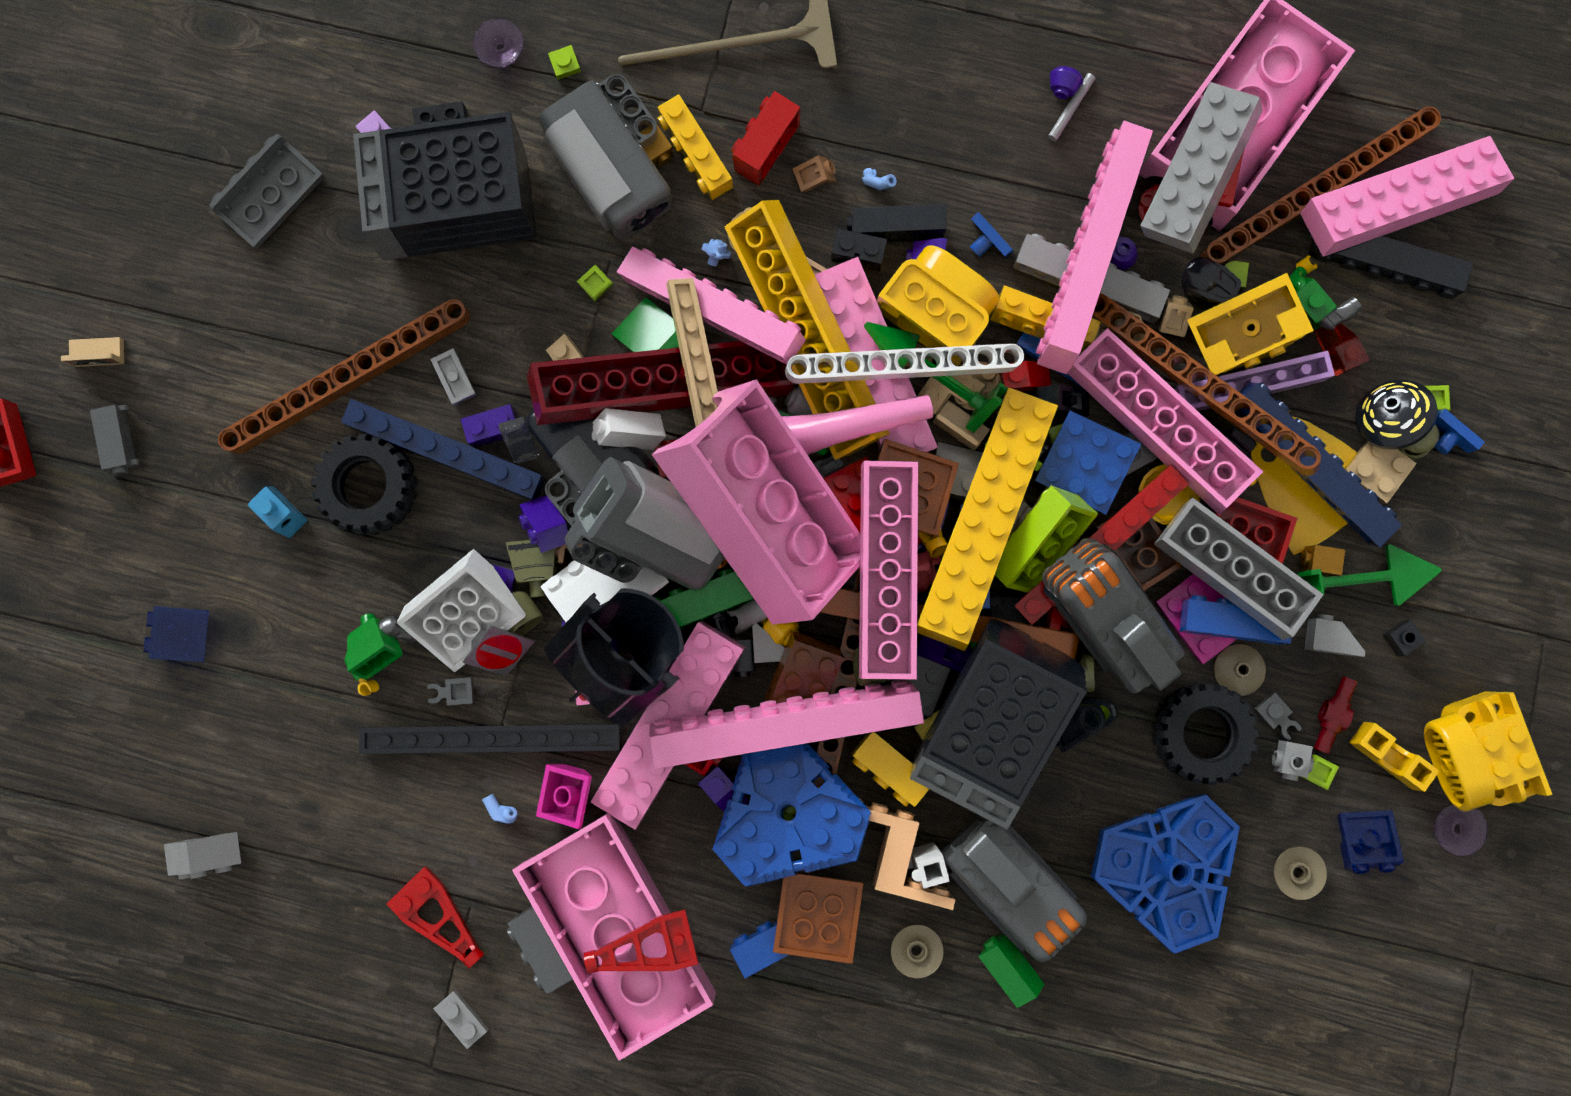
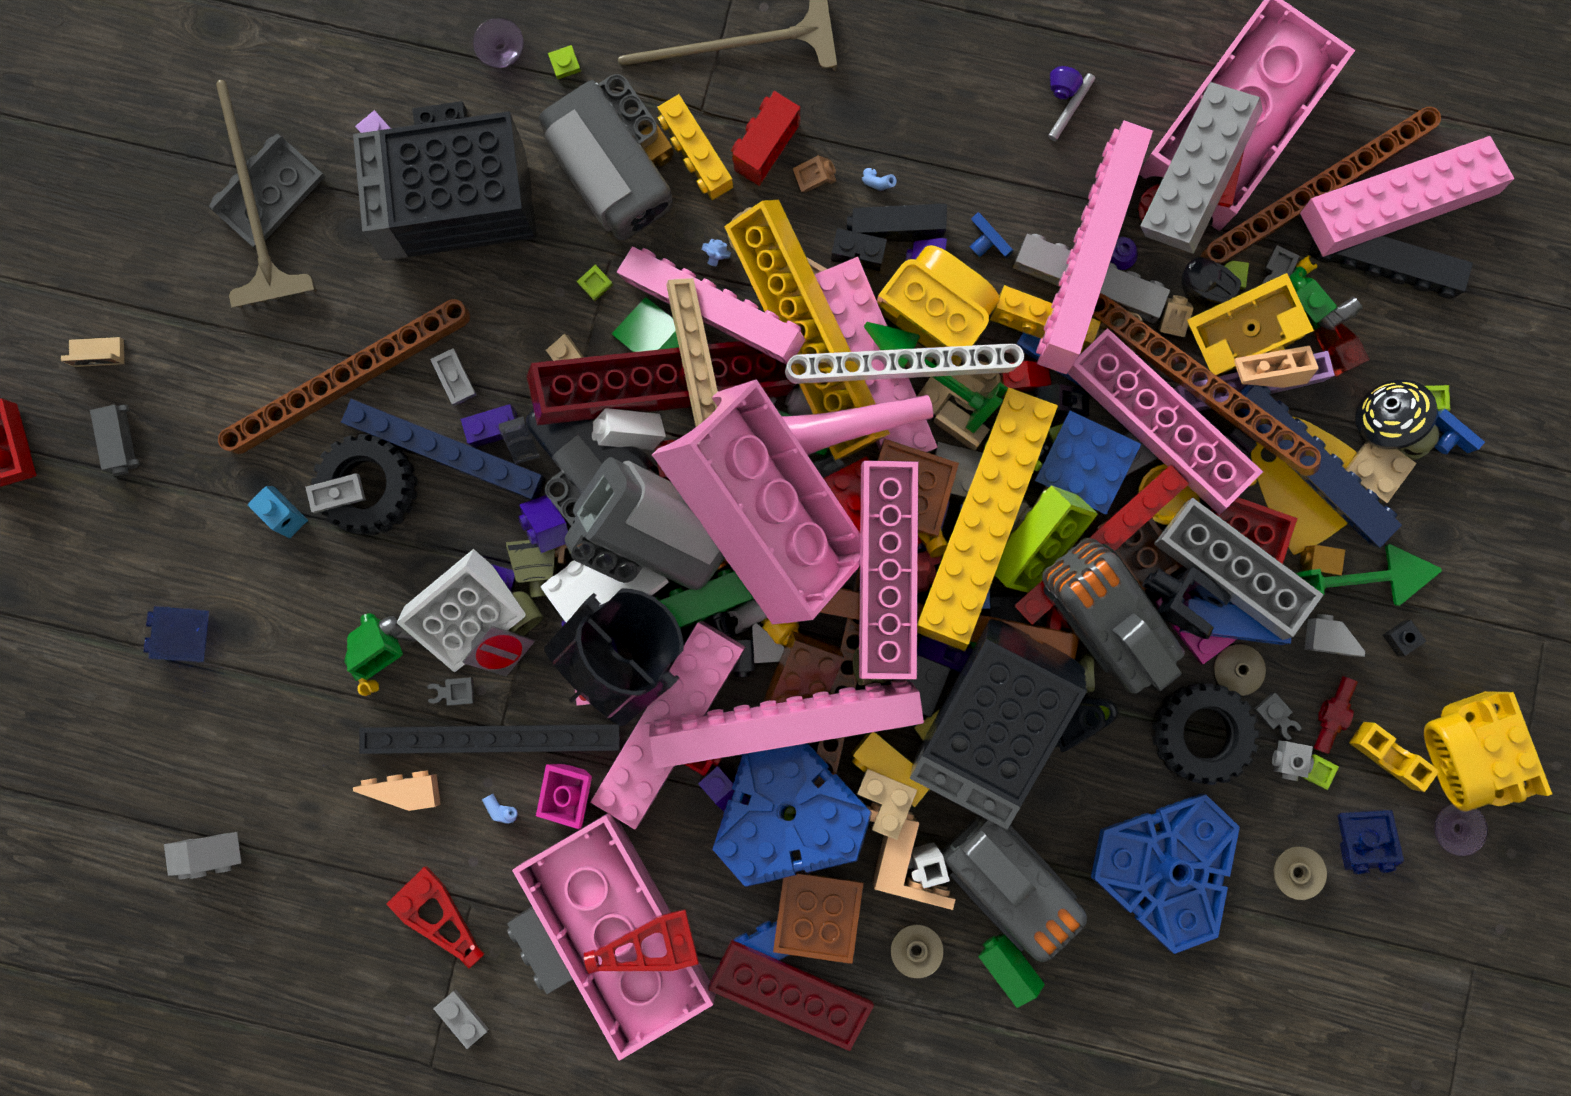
(269, 281): none -> dark tan piece
(335, 493): none -> light grey plate
(406, 793): none -> light nougat slope
(790, 995): none -> dark red plate
(894, 801): none -> tan plate
(1171, 592): none -> black piece
(1278, 368): none -> light nougat slope
(1279, 263): none -> dark grey plate

